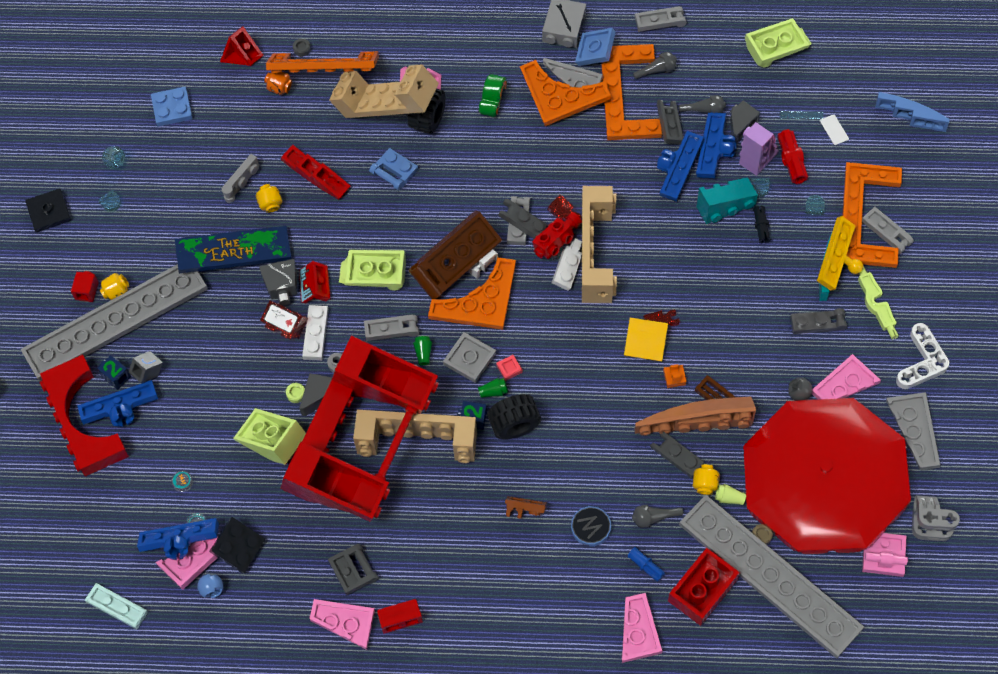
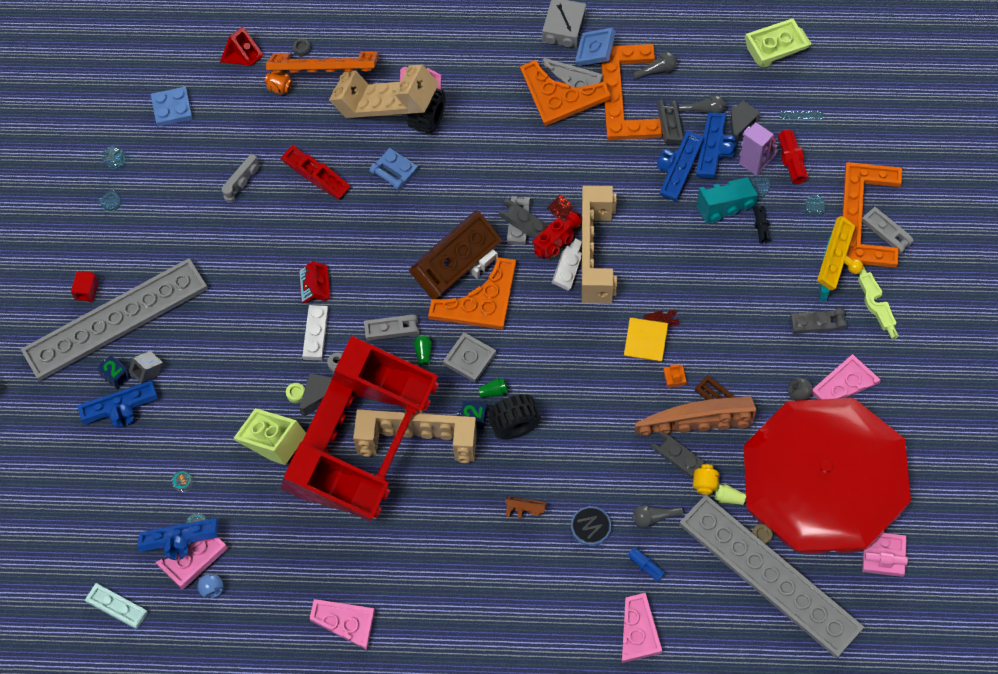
(48, 210): black plate -> none
(90, 452): red arch -> none
(114, 286): yellow head -> none
(232, 249): dark blue tile -> none
(237, 545): black plate -> none
(269, 198): yellow head -> none
(280, 280): dark grey torso -> none
(284, 320): brick -> none
(346, 571): dark grey plate -> none
(374, 268): yellowish green slope -> none
(399, 616): red panel -> none
(492, 95): green animal -> none
(509, 367): coral tile -> none
(660, 18): light grey plate -> none
(703, 586): red brick -> none
(834, 129): white sticker -> none
(916, 426): light grey wing -> none
(918, 114): medium blue slope -> none
(929, 362): white beam -> none
(932, 518): light grey piece -> none

